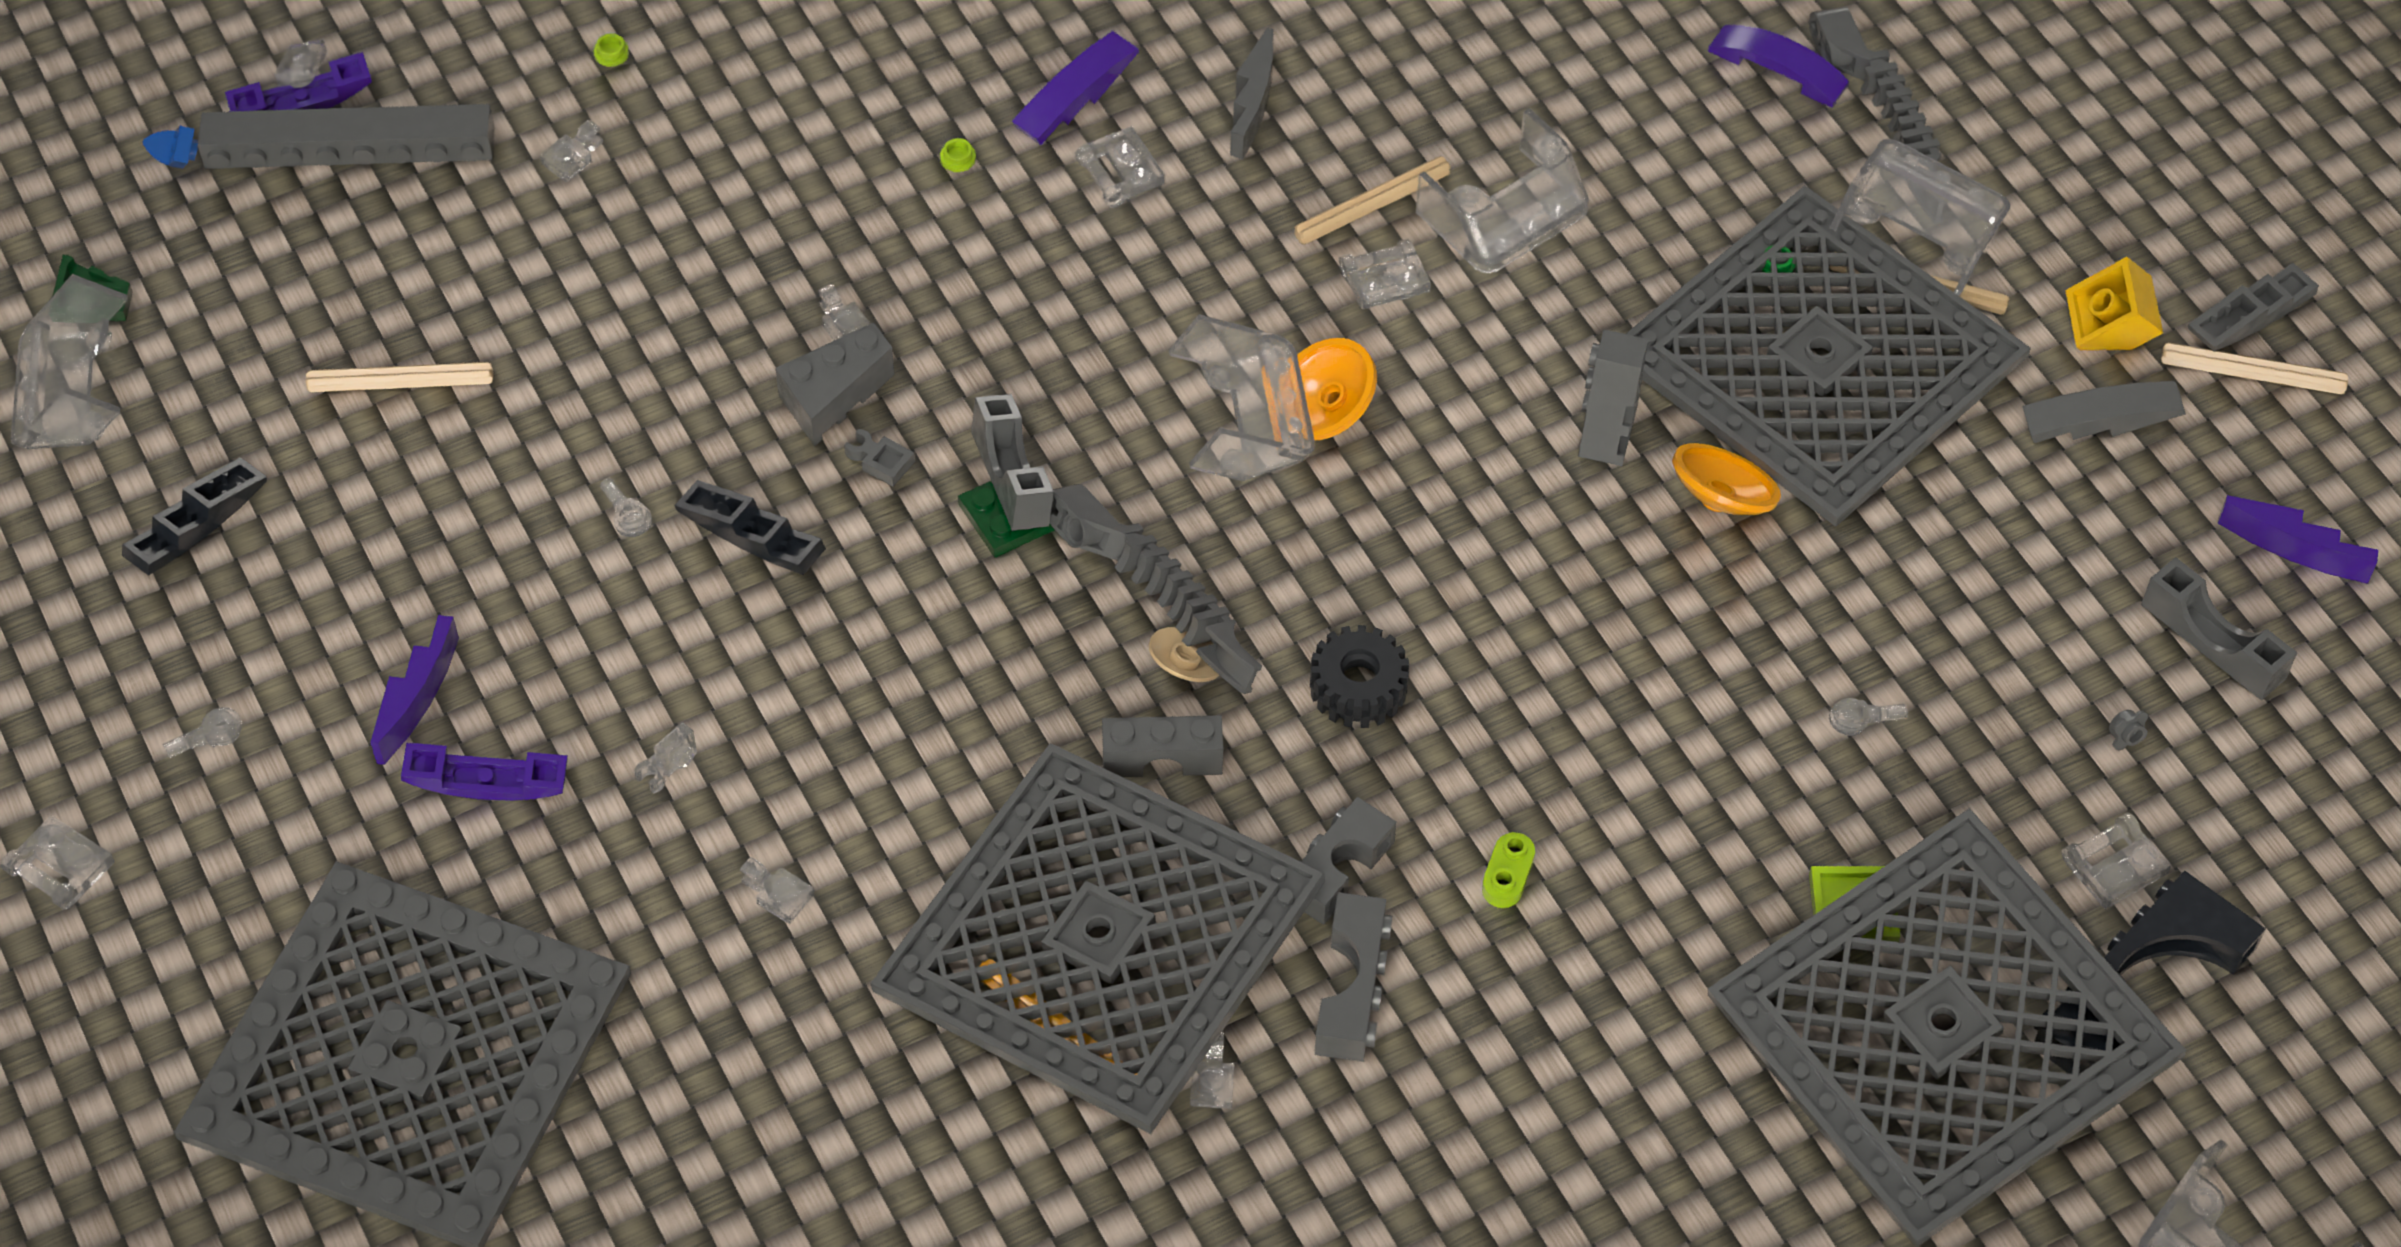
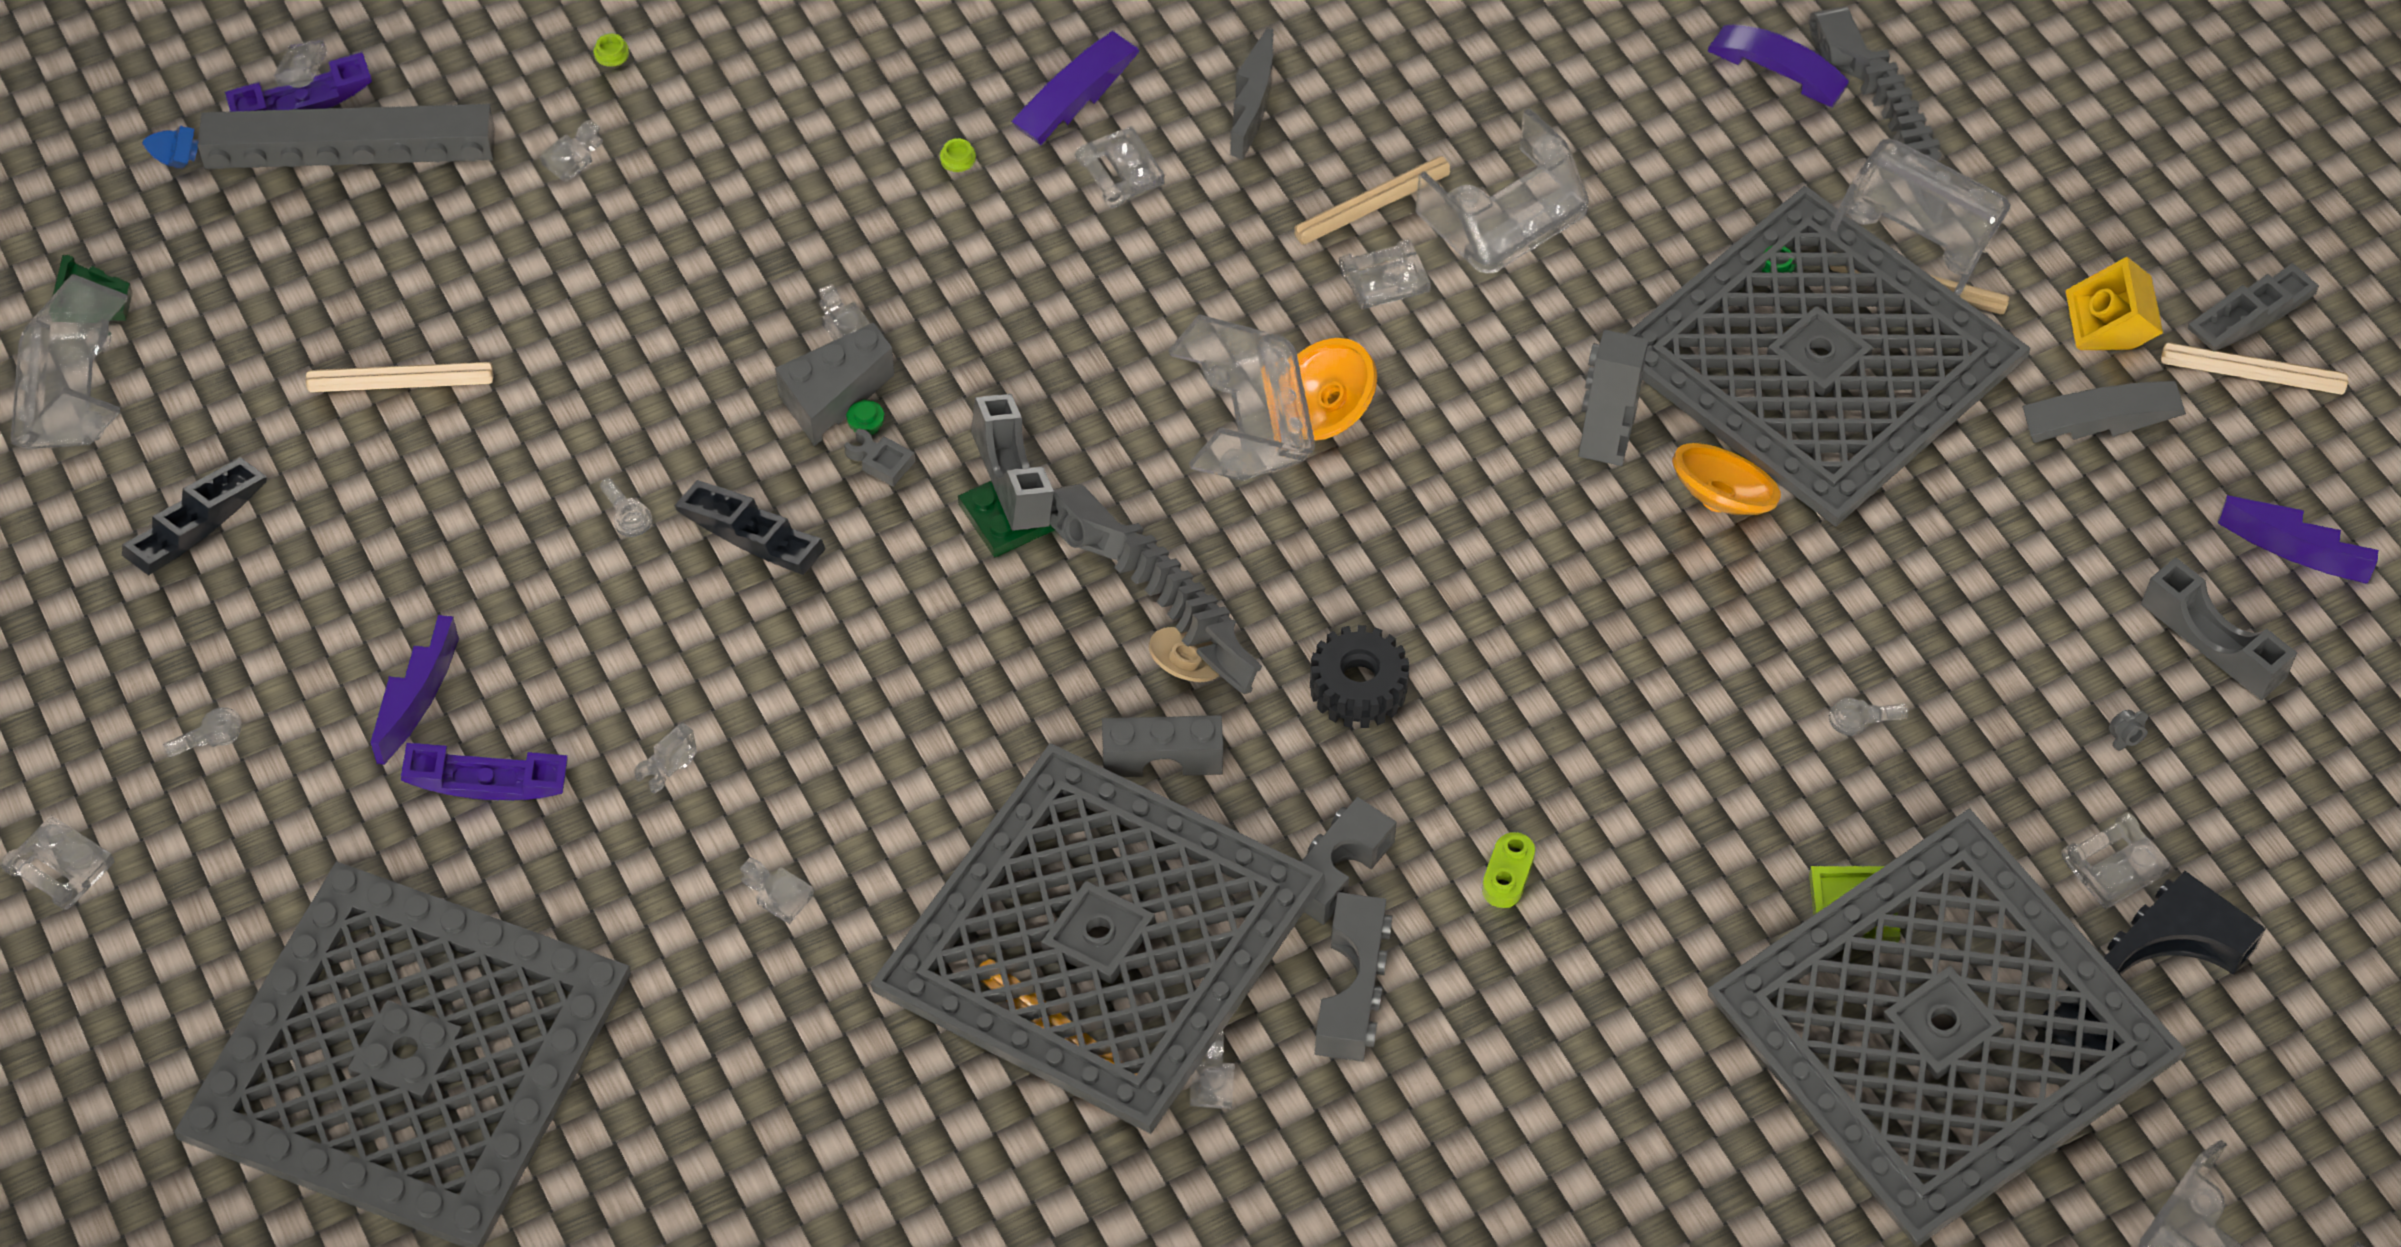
(865, 416): none -> green plate

